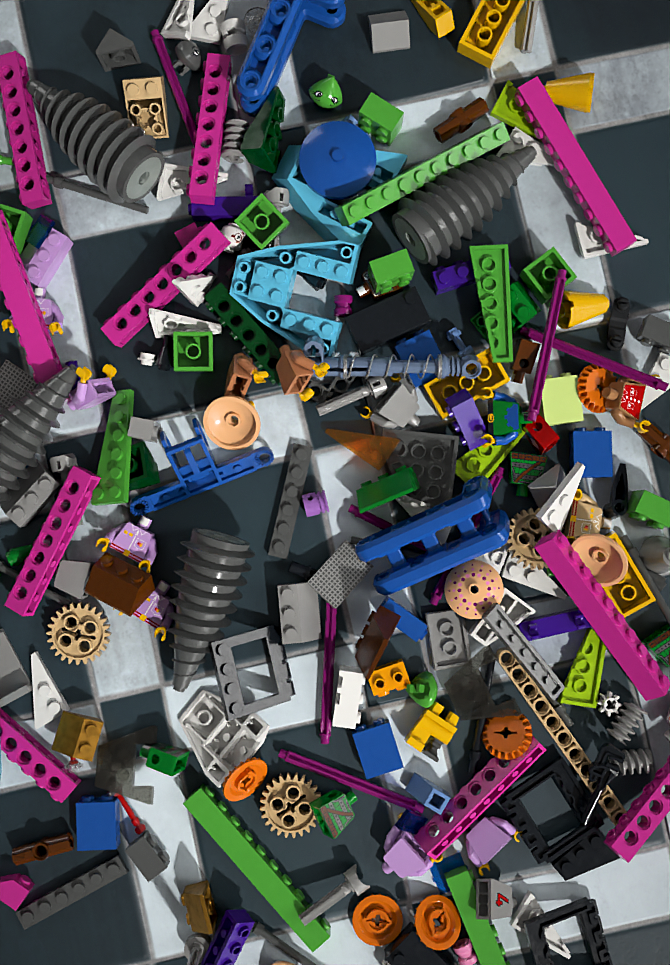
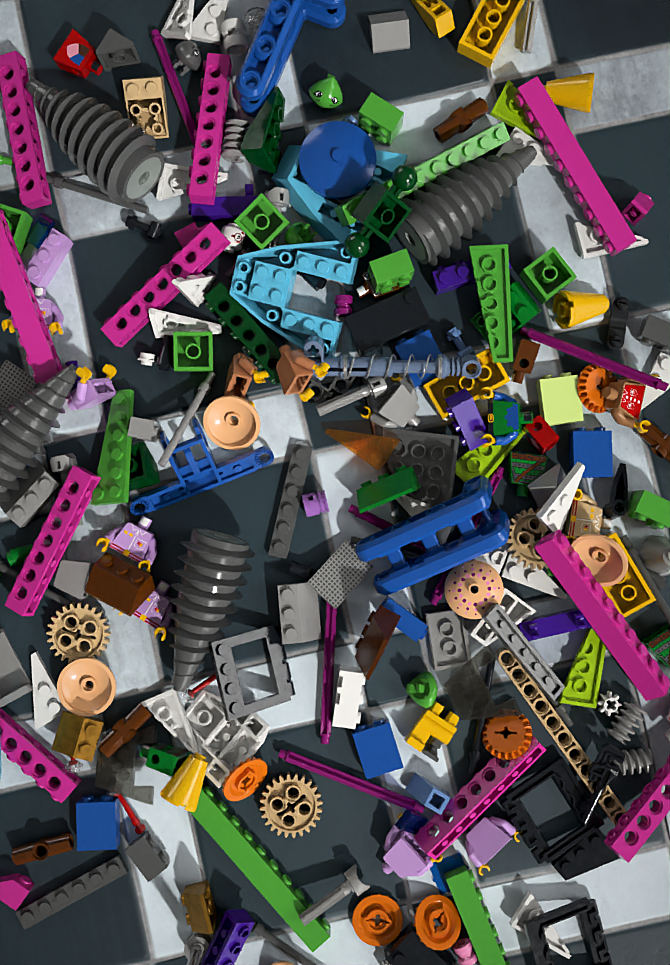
(78, 56): none -> red torso
(80, 697): none -> light nougat dish
(124, 730): none -> reddish brown piece
(153, 230): none -> black bar
(171, 712): none -> white wing
(186, 783): none -> yellow cone
(188, 694): none -> piece
(203, 390): none -> light grey bar
(299, 233): none -> bright green piece
(333, 811): torso -> none
(381, 211): none -> dark green brick
(389, 677): light orange brick -> none
(493, 899): light grey torso -> none
(546, 348): magenta piece -> none
(637, 208): none -> dark pink slope

